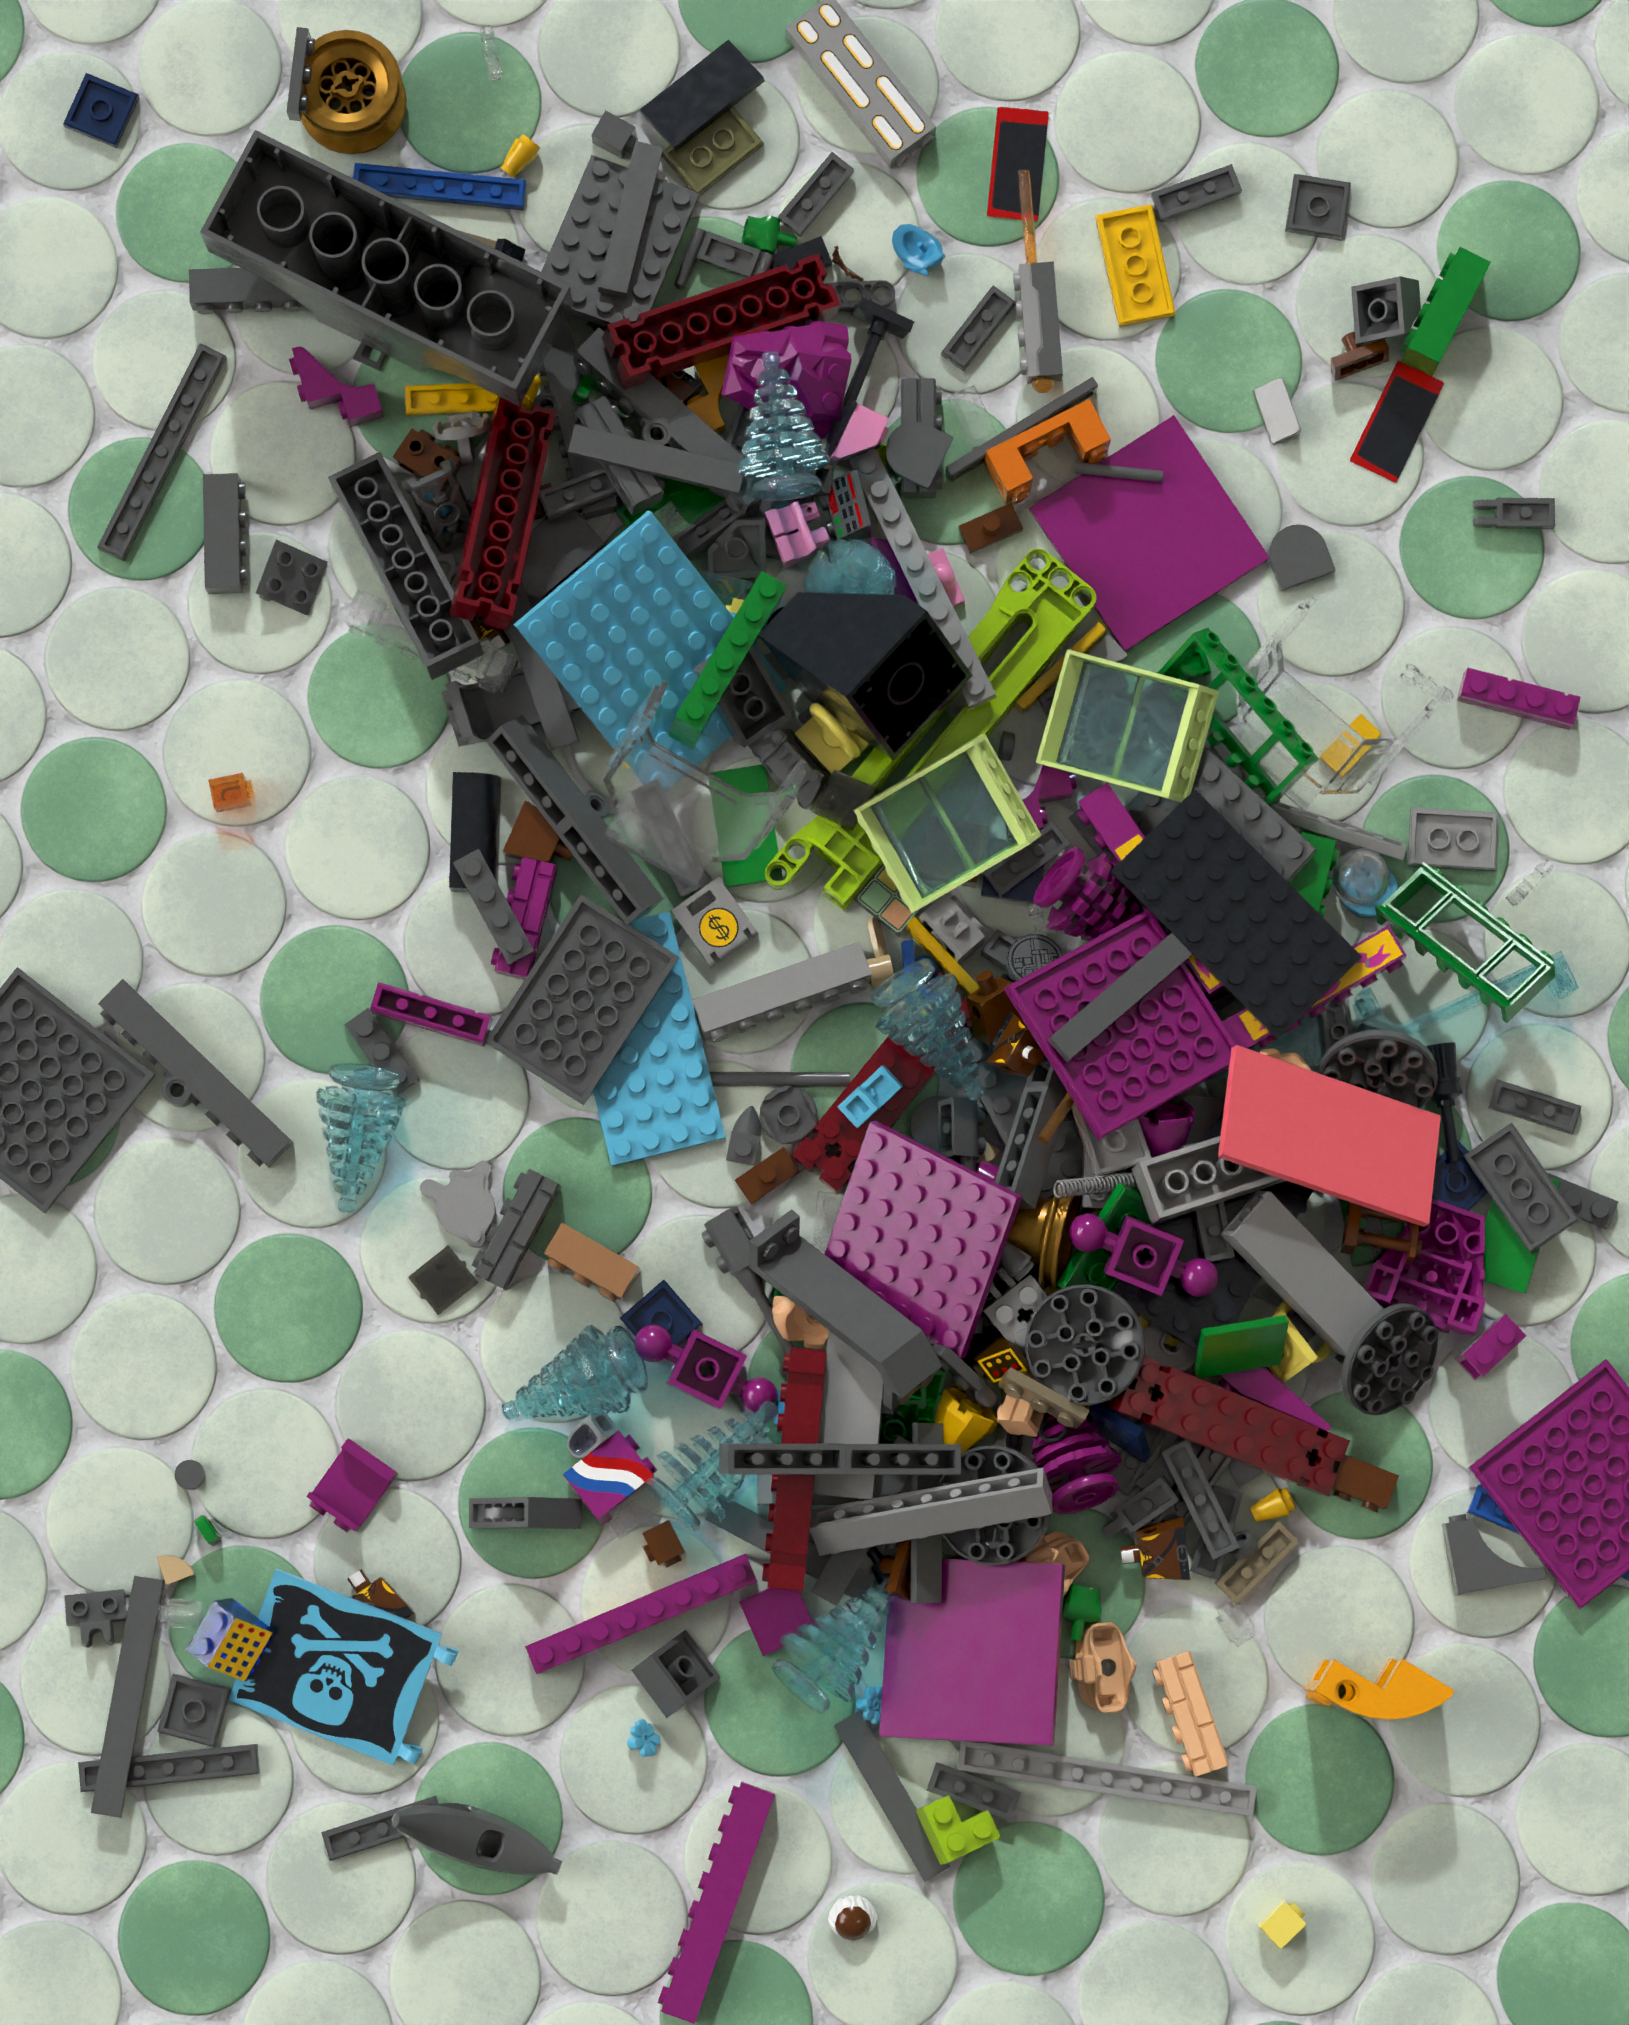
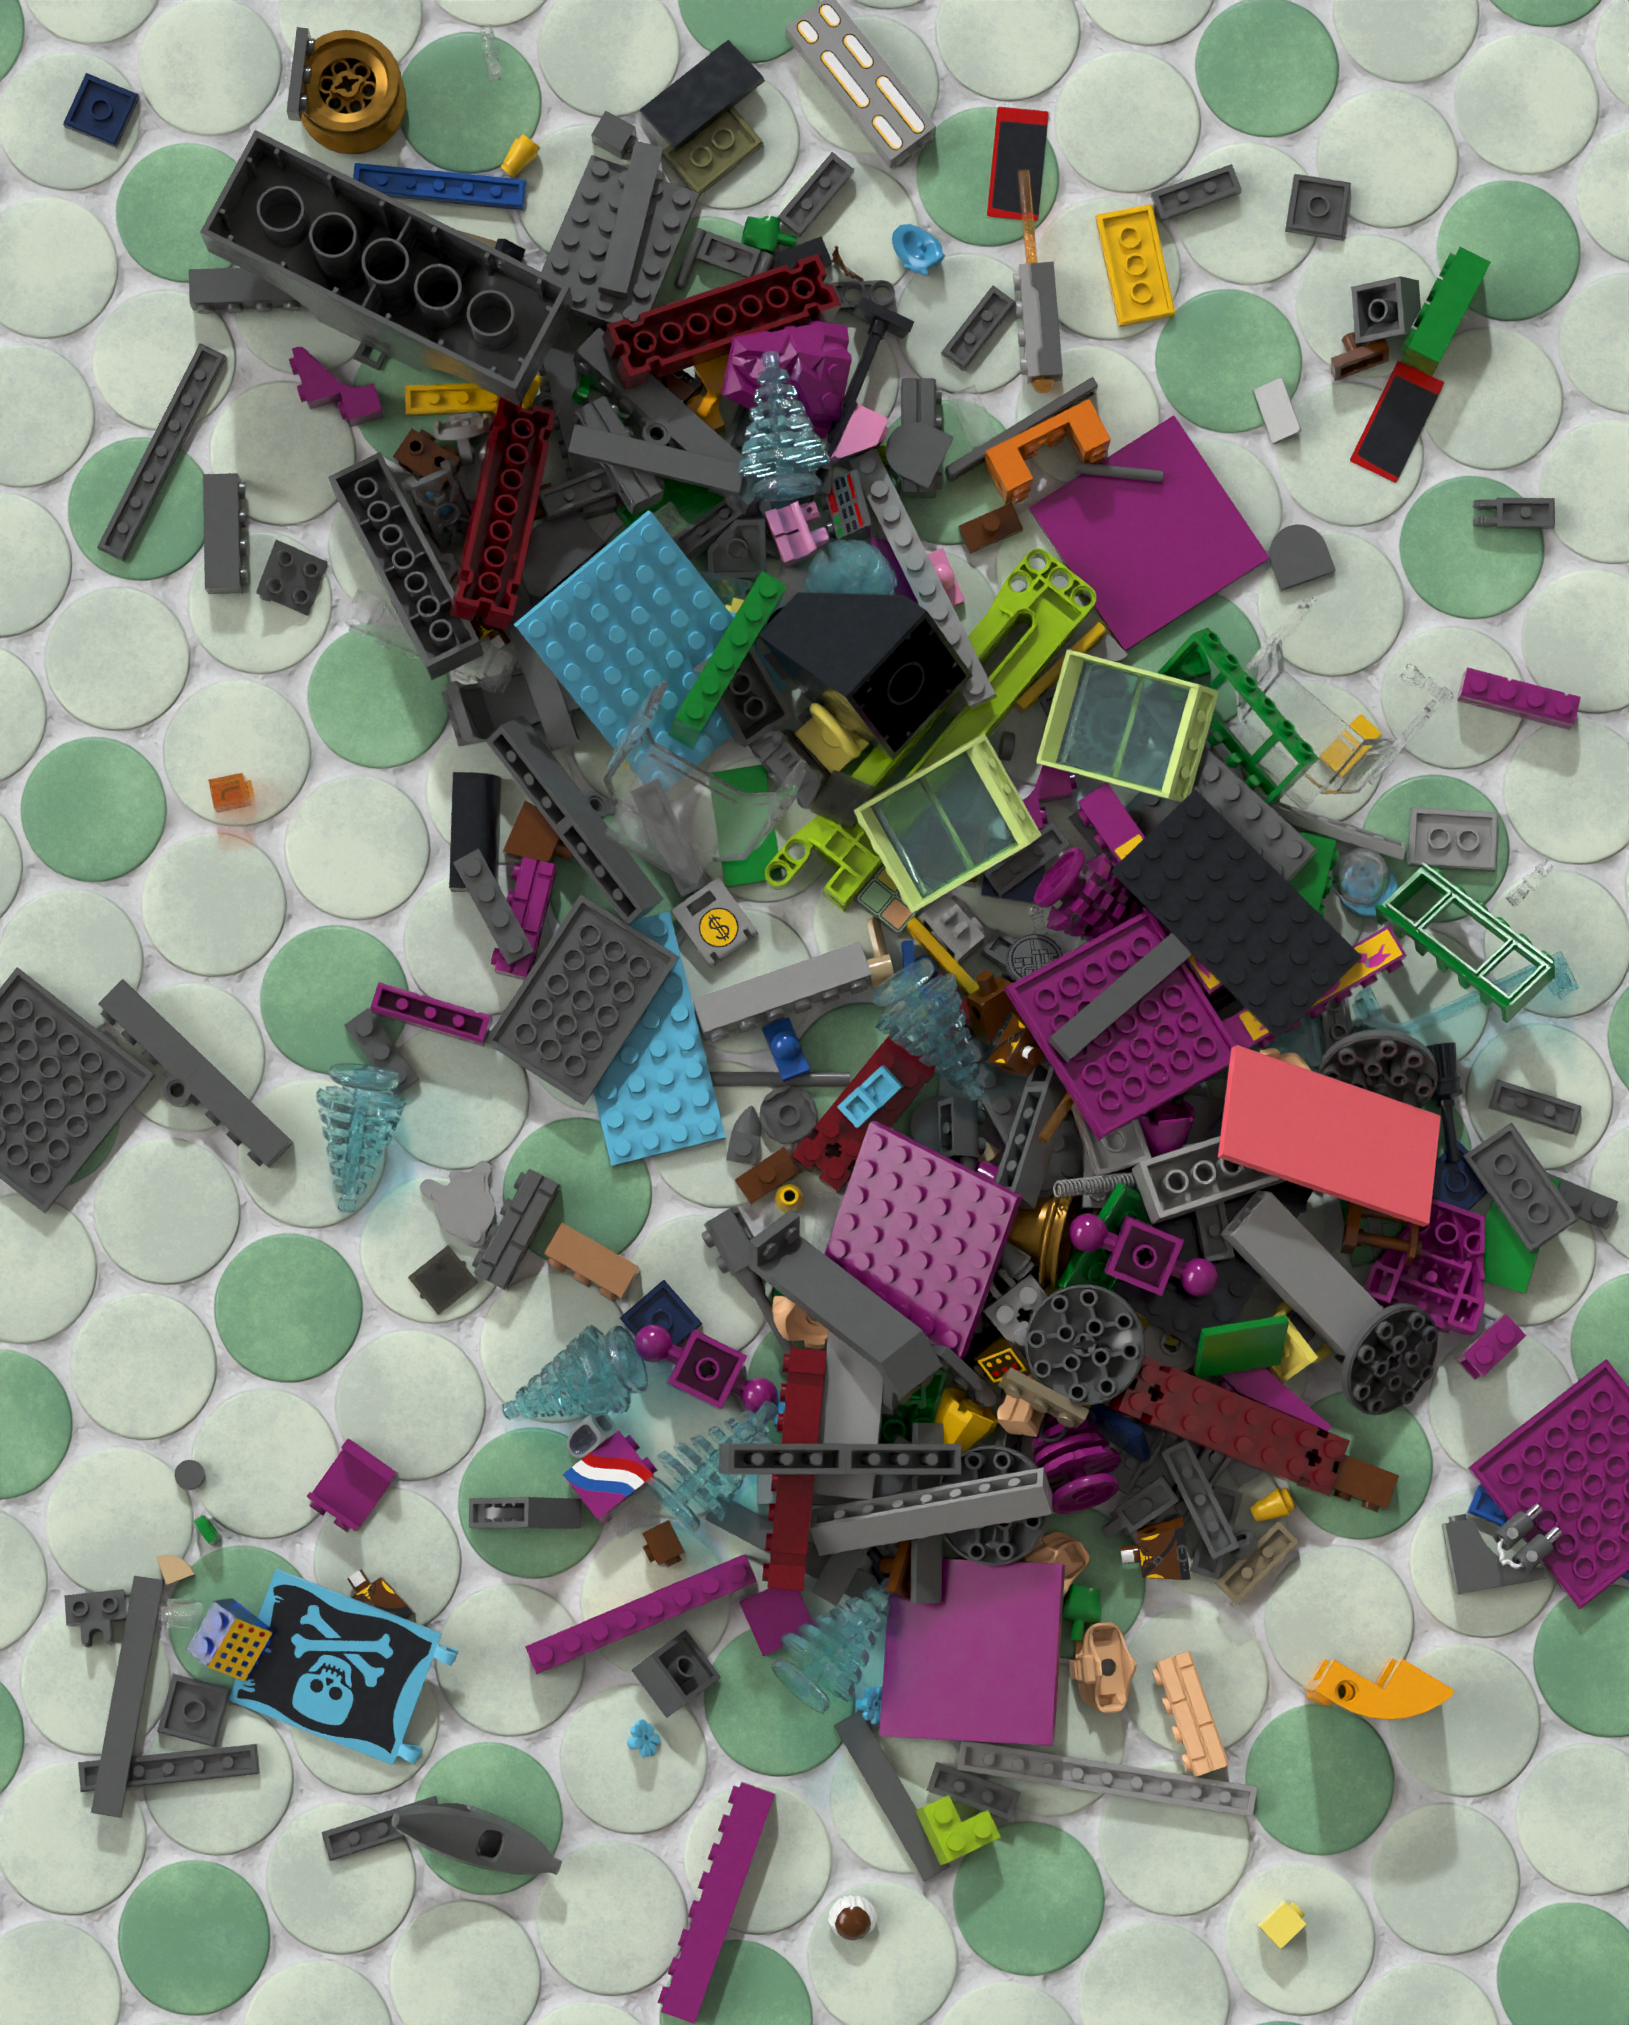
(706, 405): none -> light orange tile
(785, 1049): none -> blue tile
(786, 1206): none -> yellow cone
(1514, 1531): none -> dark grey piece

